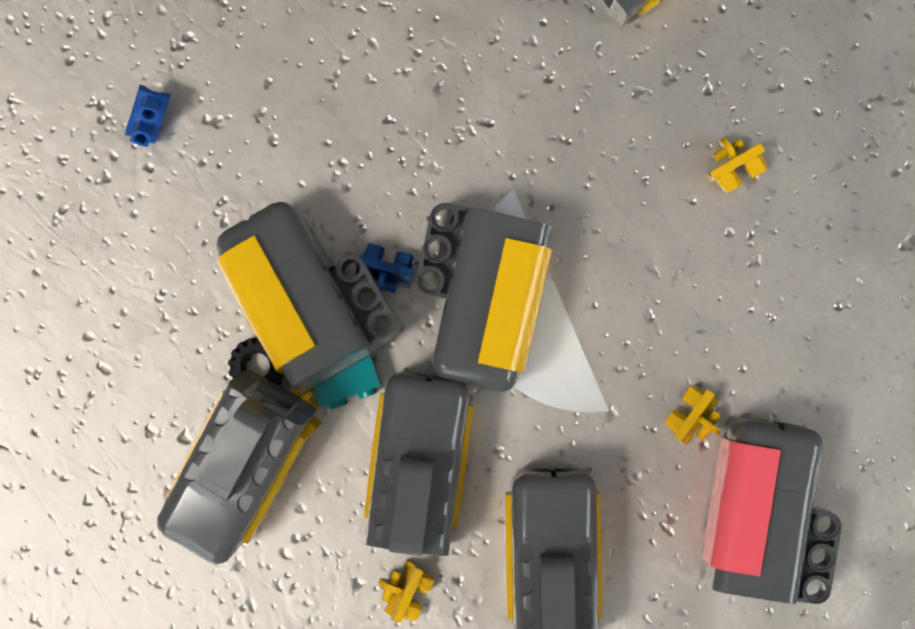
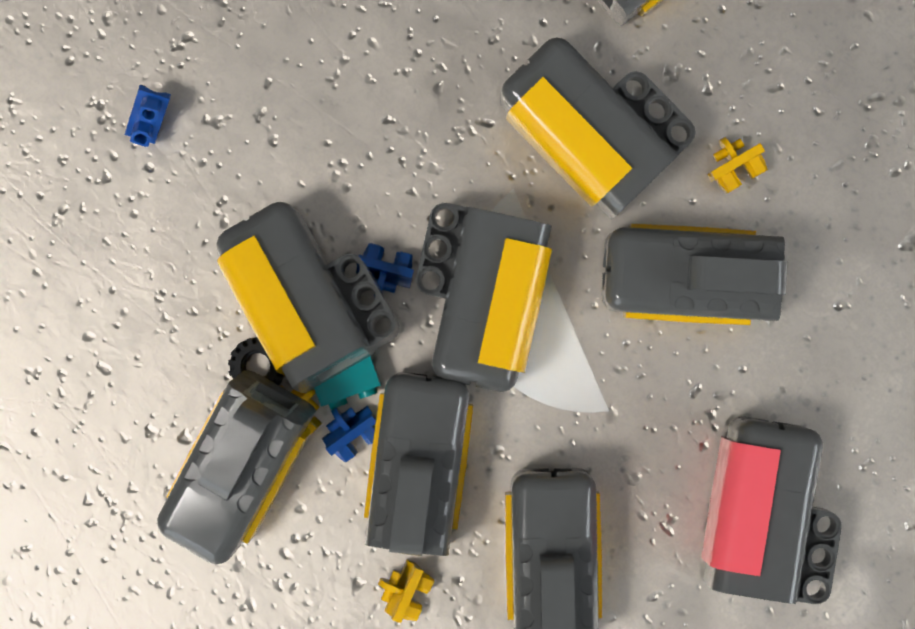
(346, 428): none -> blue hips
(588, 130): none -> dark grey piece
(694, 274): none -> dark grey piece
(703, 404): yellow hips -> none

